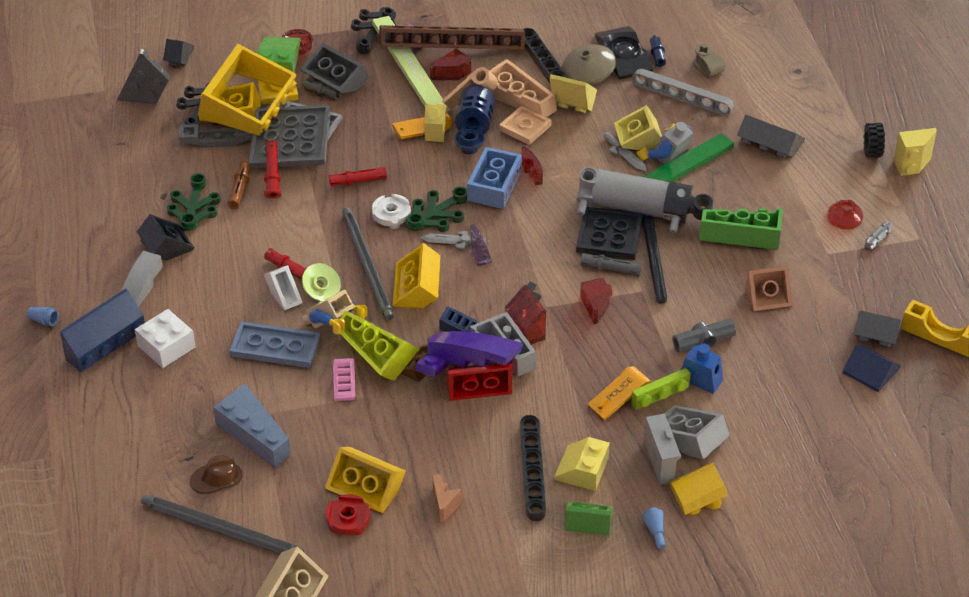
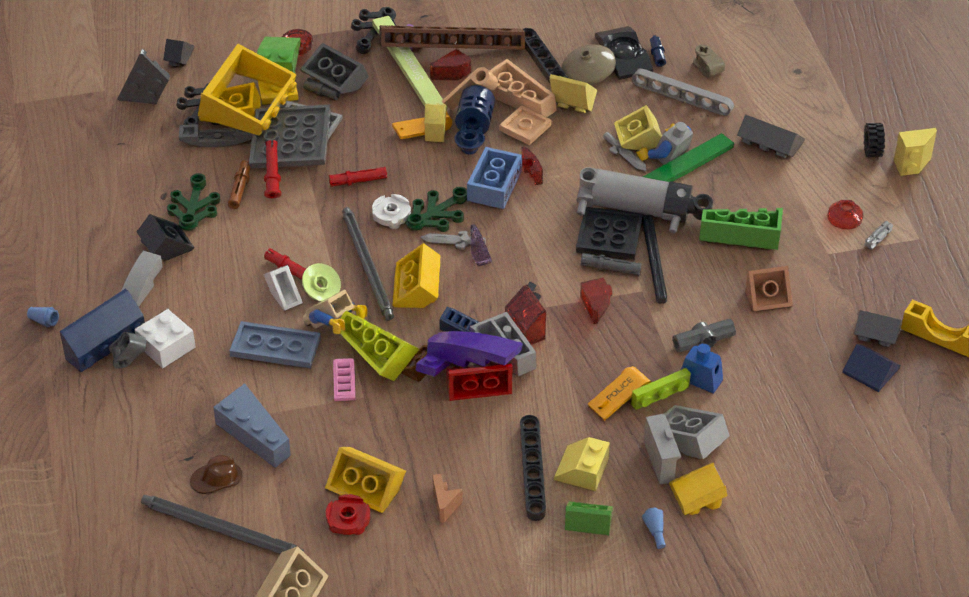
(127, 348): none -> dark grey piece

